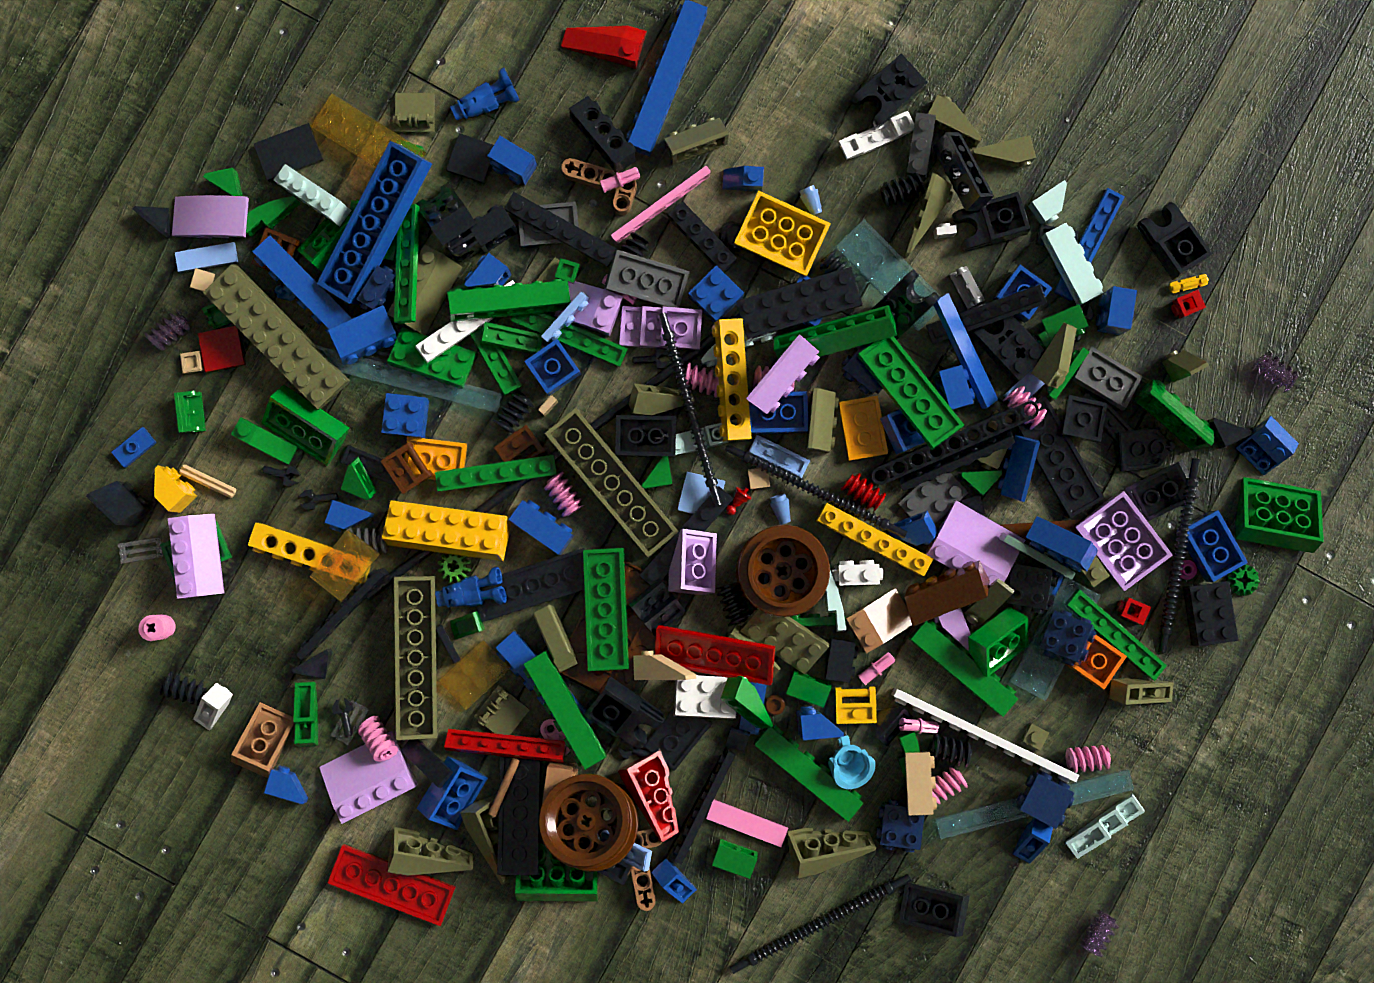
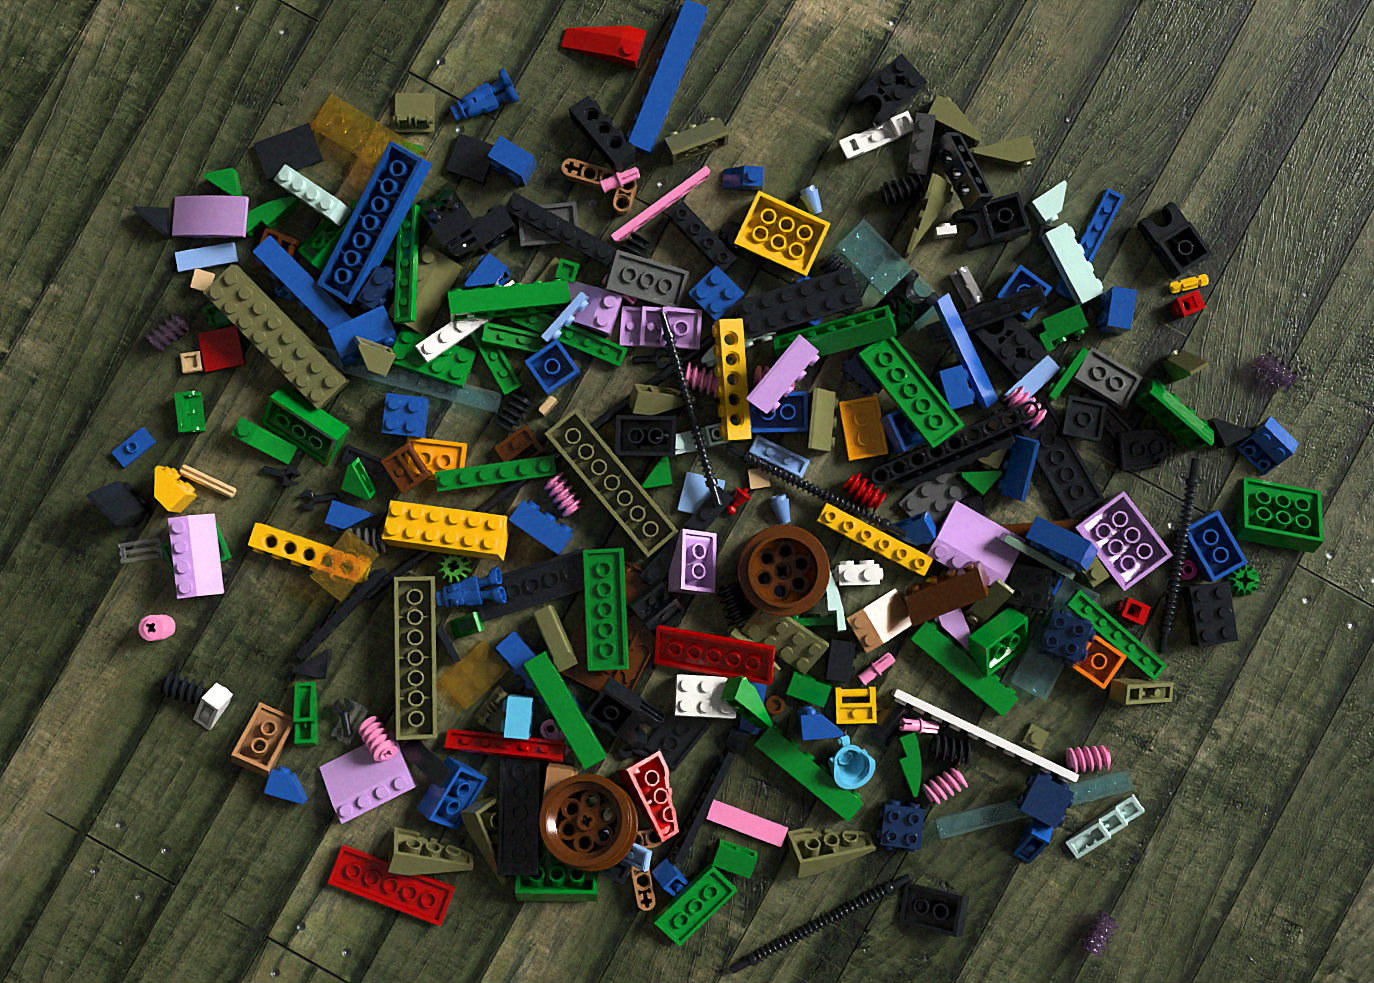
(375, 356): none -> olive slope
(503, 787): medium nougat bar -> none
(519, 716): none -> medium azure brick
(658, 667): tan slope -> none
(695, 904): none -> green plate
(920, 783): tan brick -> none
(1056, 359): olive slope -> none
(1160, 491): black slope -> none

